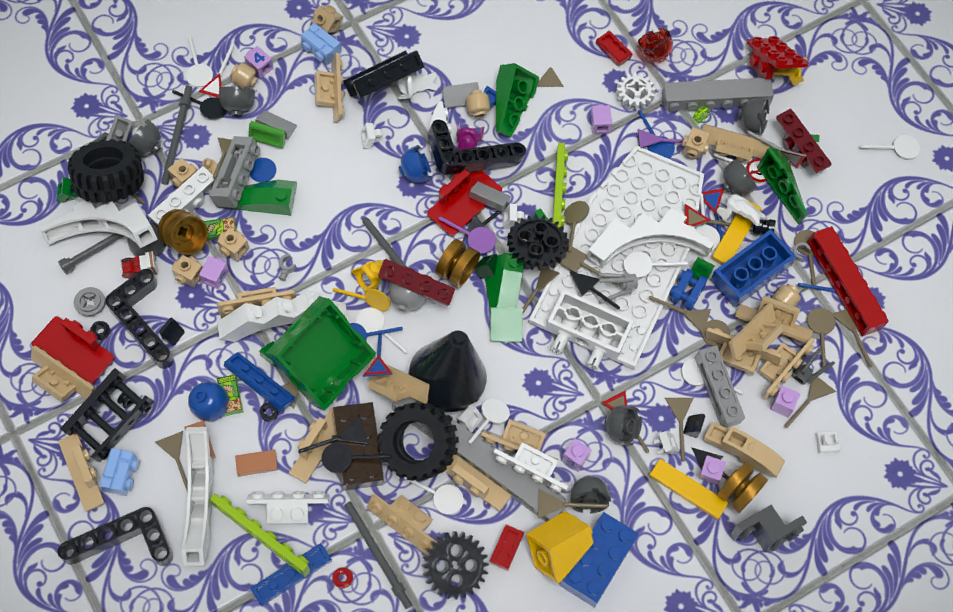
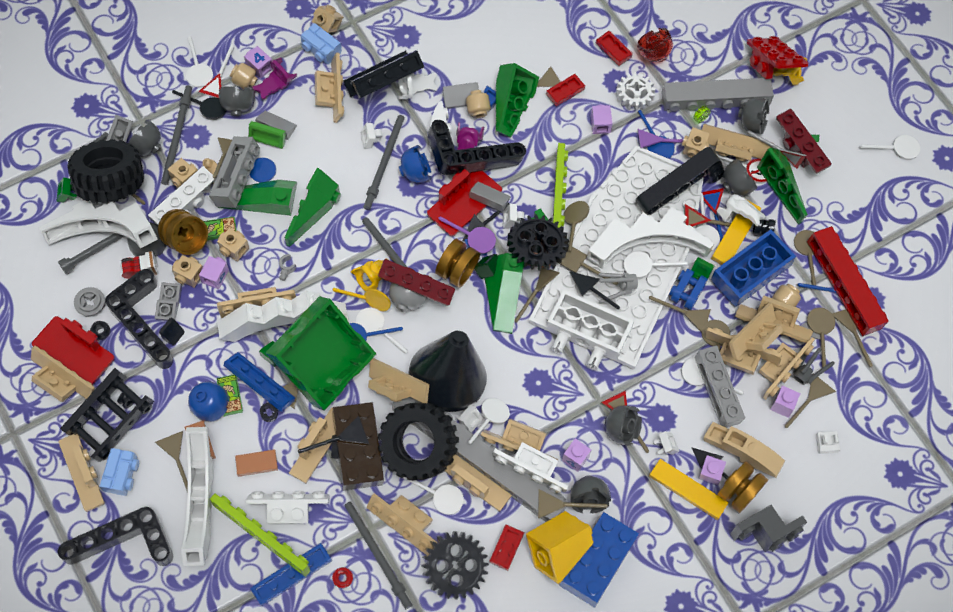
(169, 301): none -> light grey slope
(277, 79): none -> magenta hair
(319, 200): none -> green wedge
(338, 457): black piece -> none
(373, 190): none -> dark grey bar
(378, 367): blue piece -> none
(506, 324): piece -> none
(565, 89): none -> red plate
(680, 408): dark tan piece -> none
(694, 425): black slope -> none
(700, 165): none -> black beam
(798, 246): light grey piece -> none

